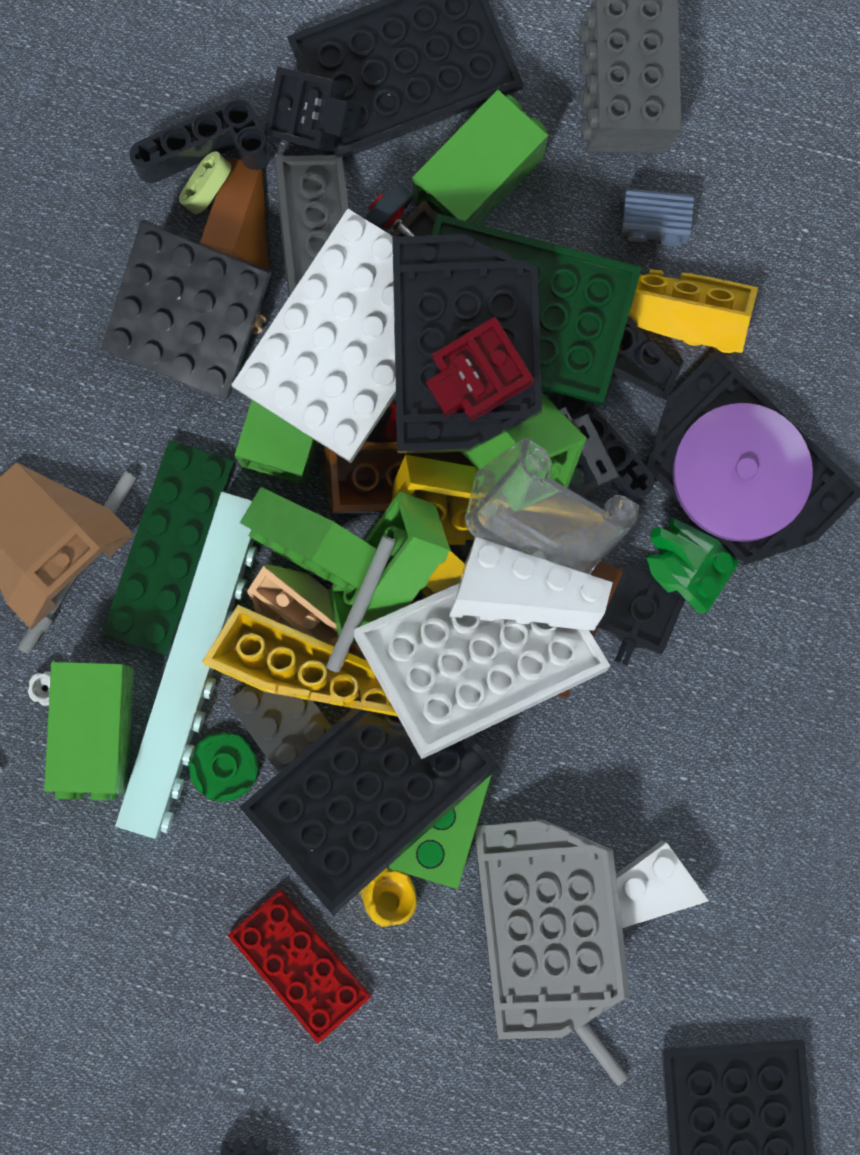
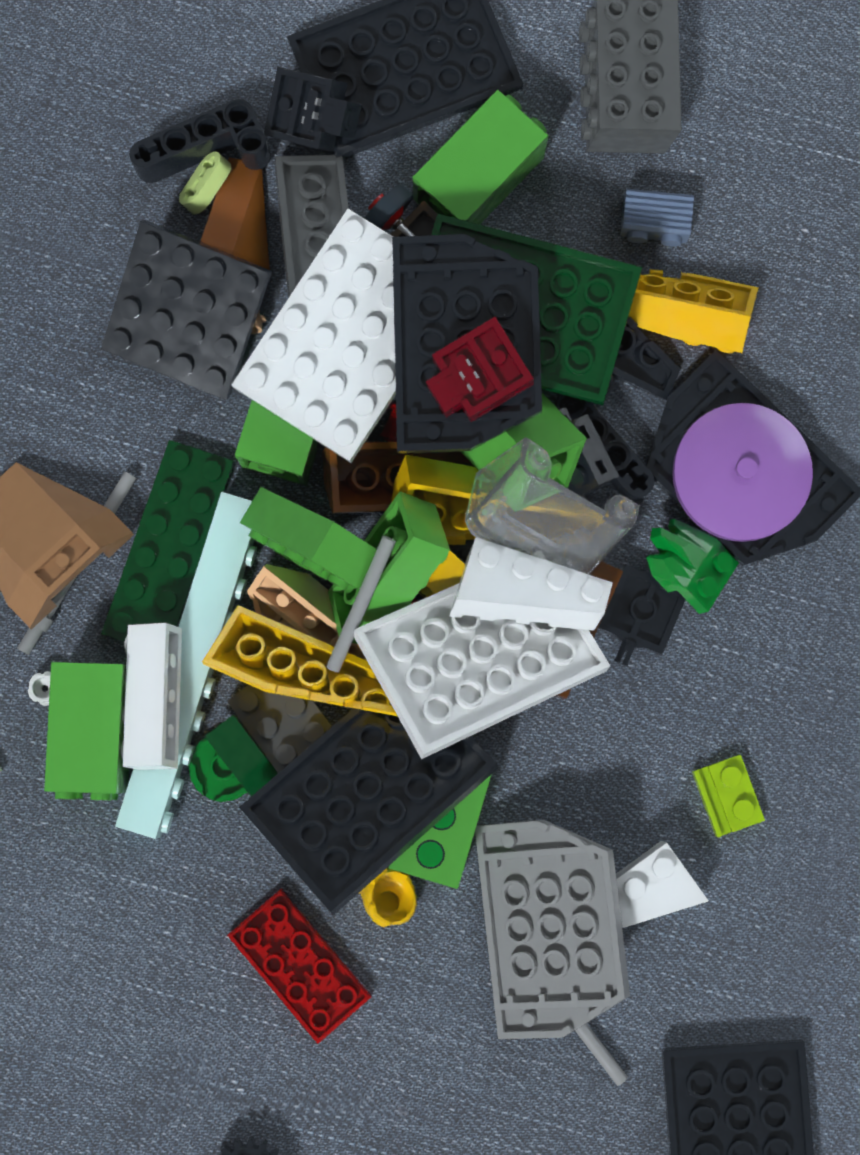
(152, 696): none -> white brick
(241, 754): none -> dark green slope
(728, 796): none -> lime plate

